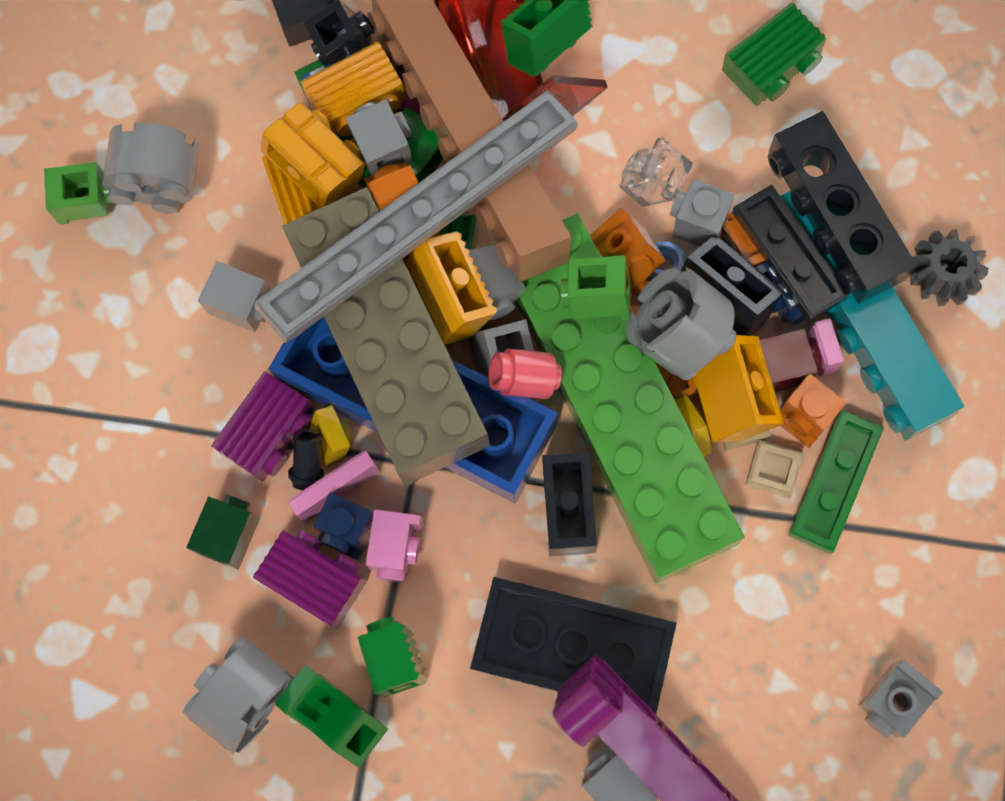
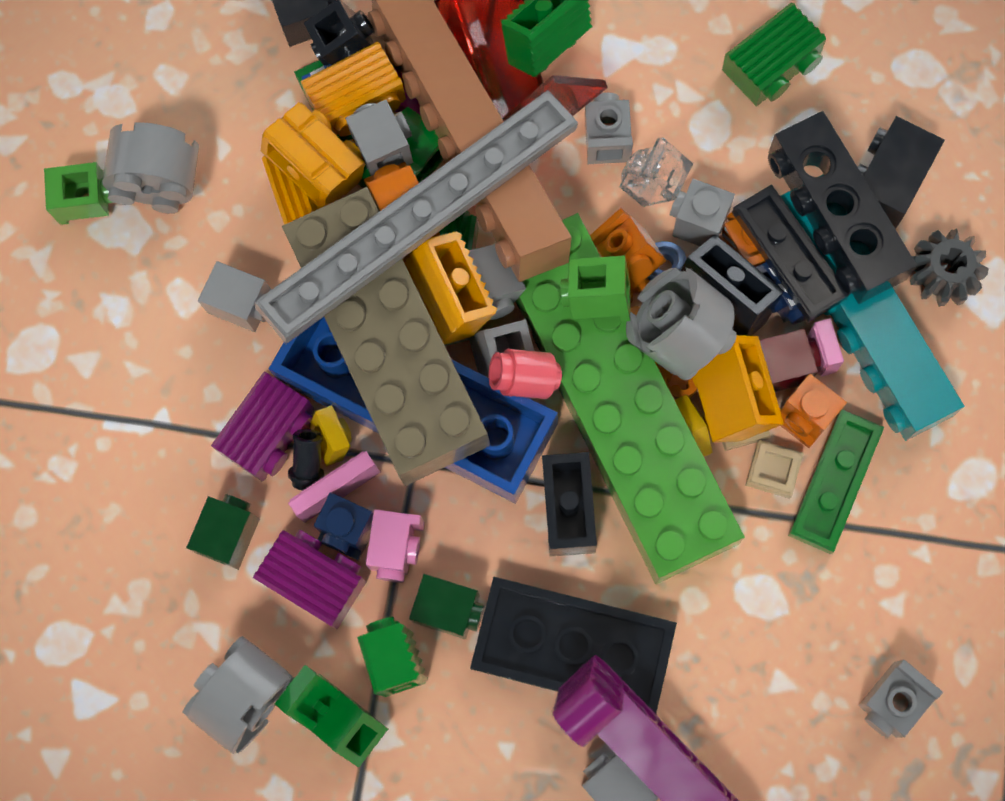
(447, 607): none -> dark green brick
(607, 142): none -> light grey brick
(899, 165): none -> black brick

